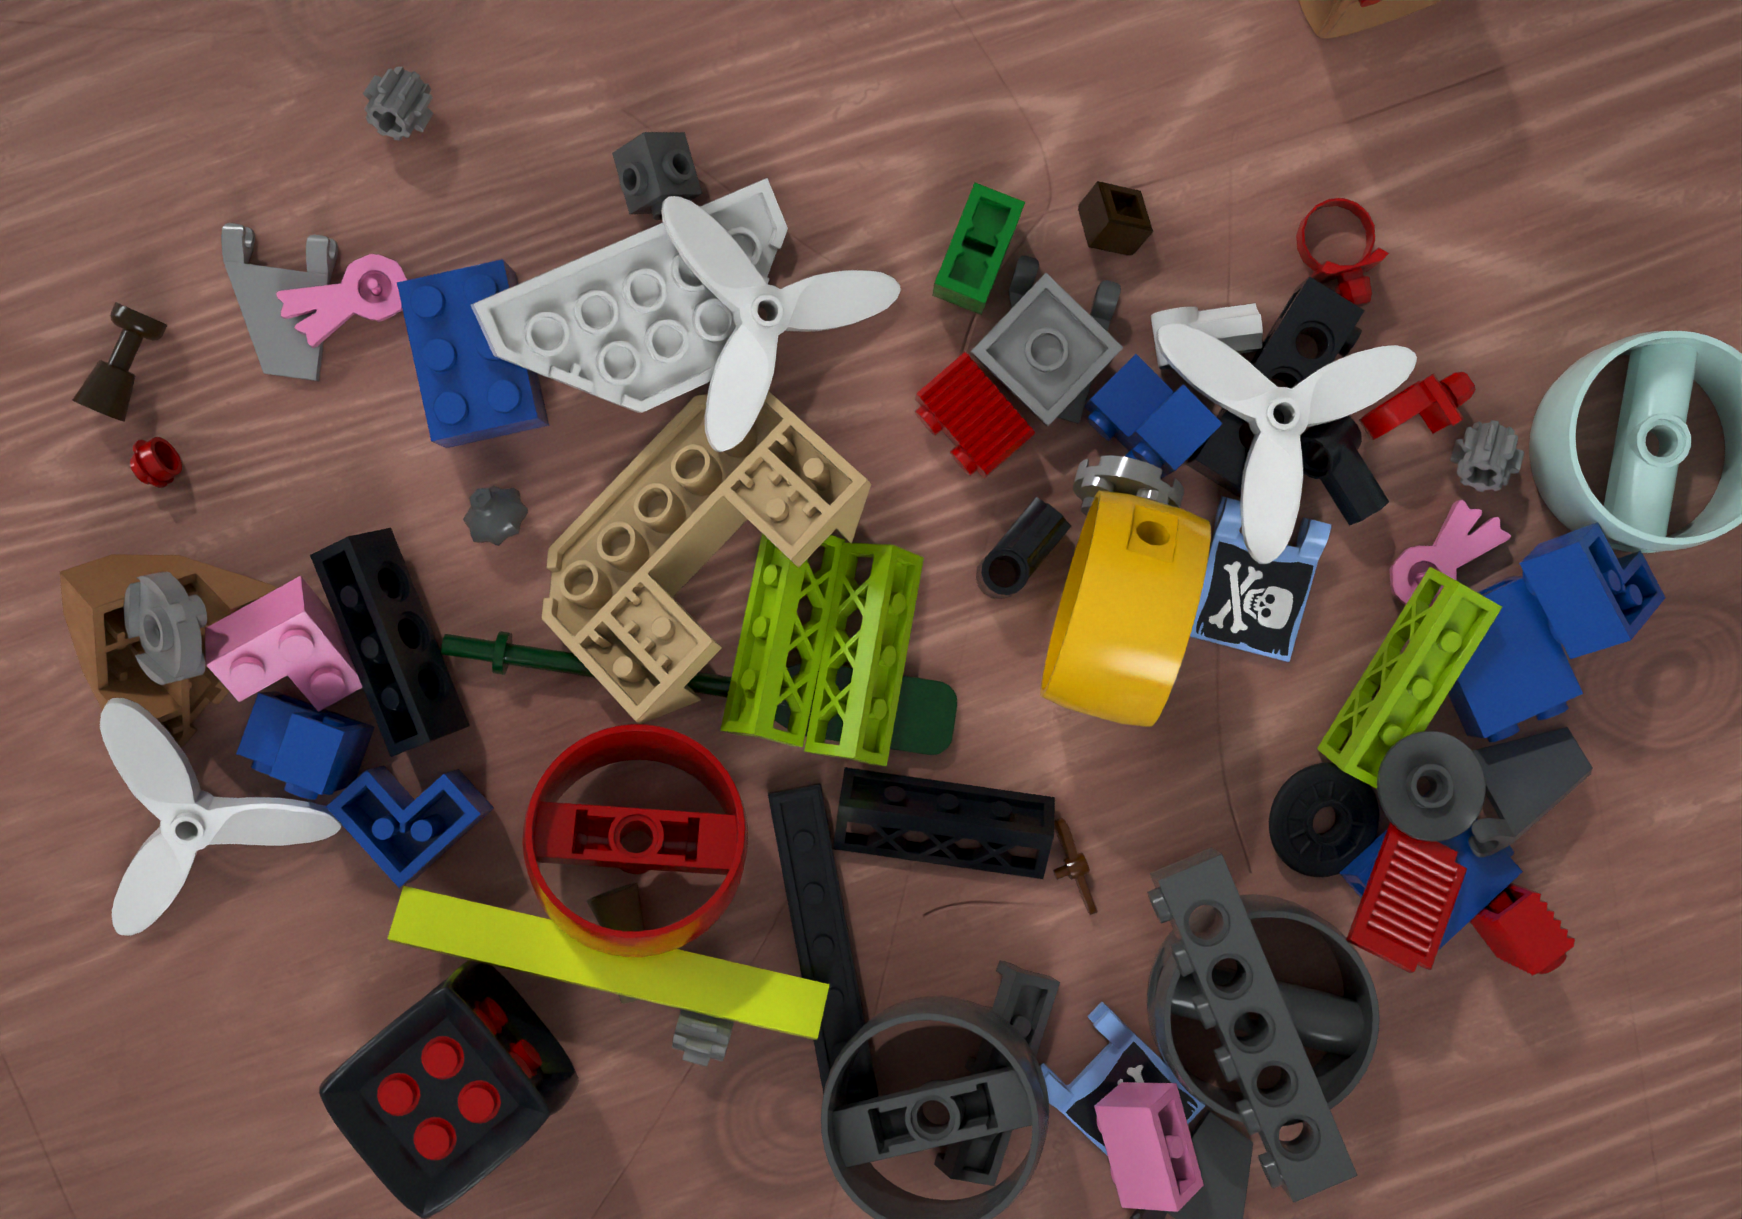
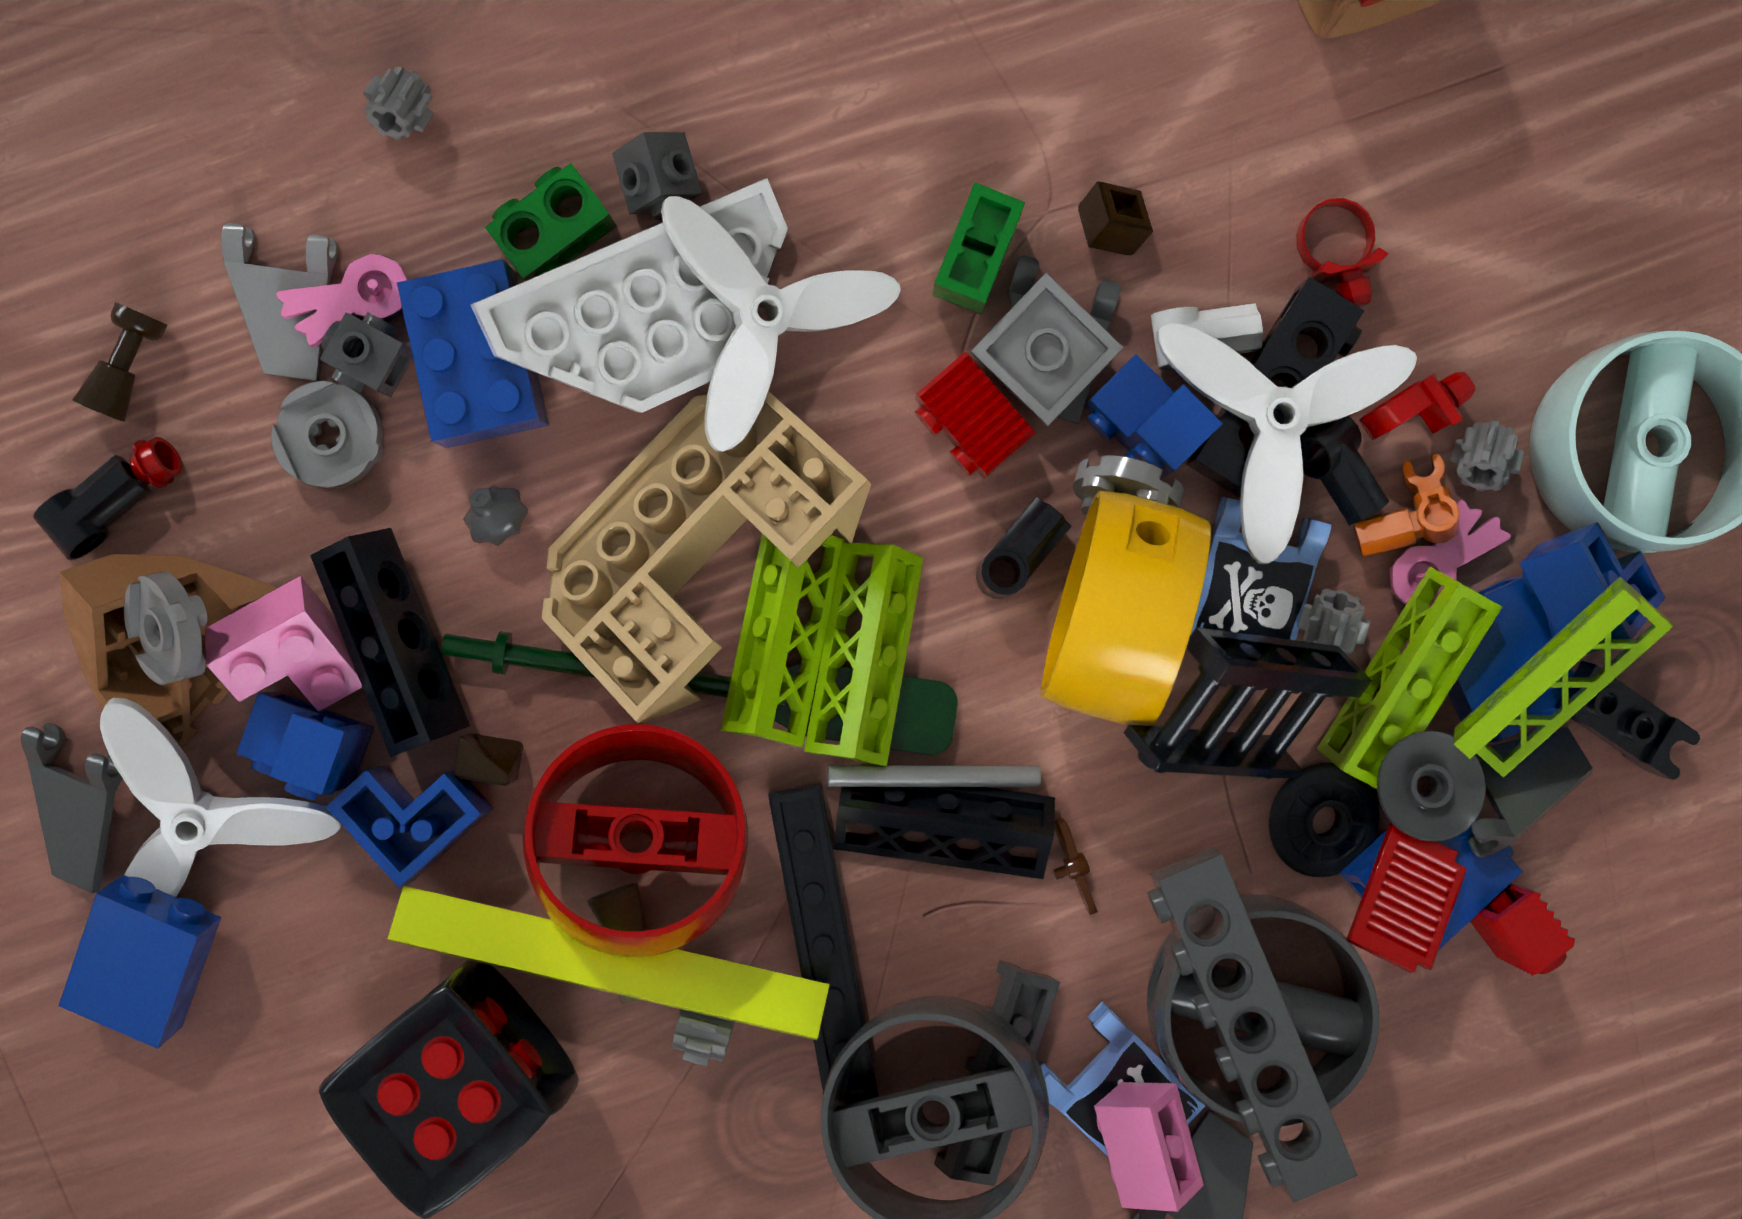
(71, 808): none -> dark grey flag
(80, 516): none -> black piece
(139, 960): none -> blue brick
(299, 425): none -> light grey plate
(365, 354): none -> dark grey brick
(488, 759): none -> dark brown slope
(559, 237): none -> green brick
(932, 776): none -> light grey bar
(1247, 665): none -> black fence
(1335, 620): none -> light grey gear
(1434, 518): none -> orange bar
(1550, 669): none -> lime fence
(1632, 724): none -> black plate

